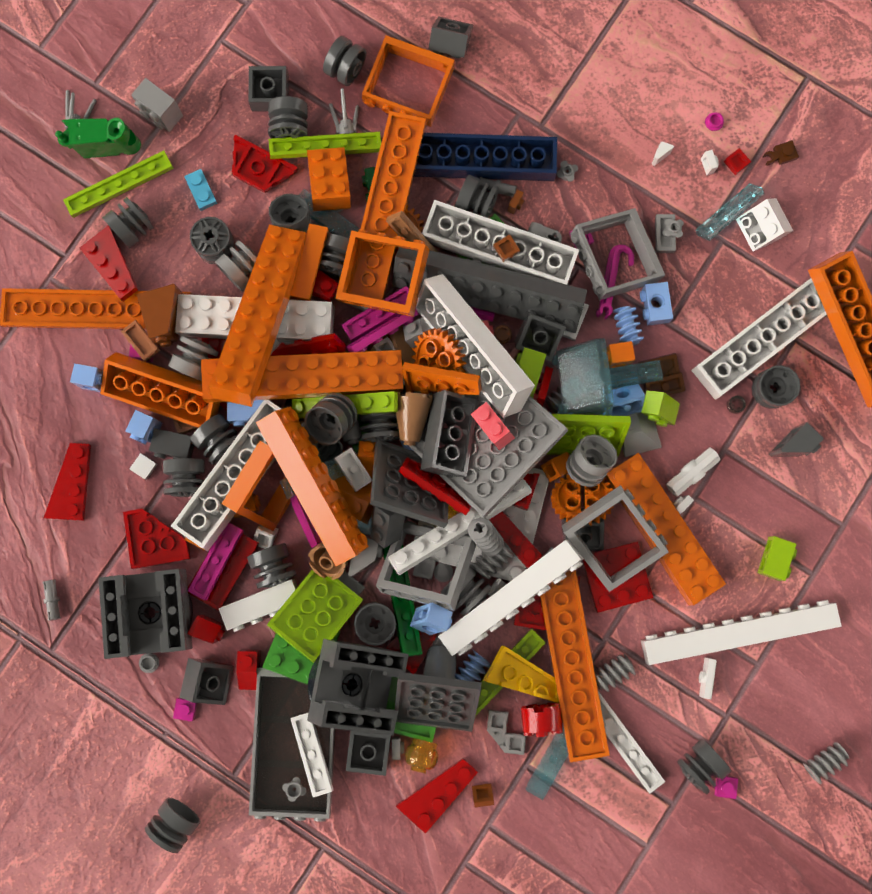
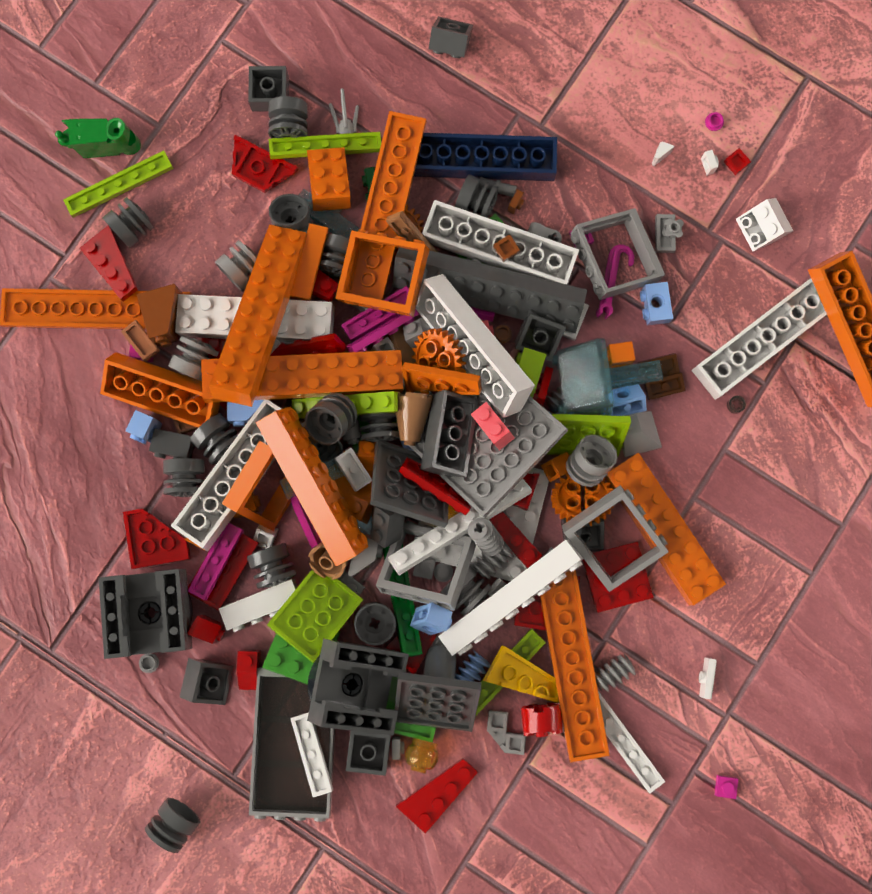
(51, 600): light grey pin -> none
(69, 108): light grey plant -> none
(70, 490): red wing -> none
(87, 377): light blue brick -> none
(143, 466): white tile -> none
(157, 105): light grey brick -> none
(184, 710): dark pink plate -> none
(200, 189): medium azure plate -> none
(211, 249): dark grey wheel -> none
(288, 788): light grey plate -> none
(344, 60): dark grey wheel -> none
(417, 55): orange window -> none
(482, 795): dark orange plate -> none
(548, 767): clear light blue plate -> none
(563, 174): light grey plate -> none
(627, 325): light blue piece -> none
(660, 408): lime brick -> none
(682, 503): white plate -> none
(693, 472): white piece -> none
(704, 766): dark grey wheel -> none
(729, 211): clear light blue plate -> none
(740, 633): white brick -> none
(777, 558): lime brick -> none
(783, 153): reddish brown plate -> none
(785, 382): dark grey wheel -> none
(798, 442): dark grey slope -> none
(827, 761): light grey piece -> none

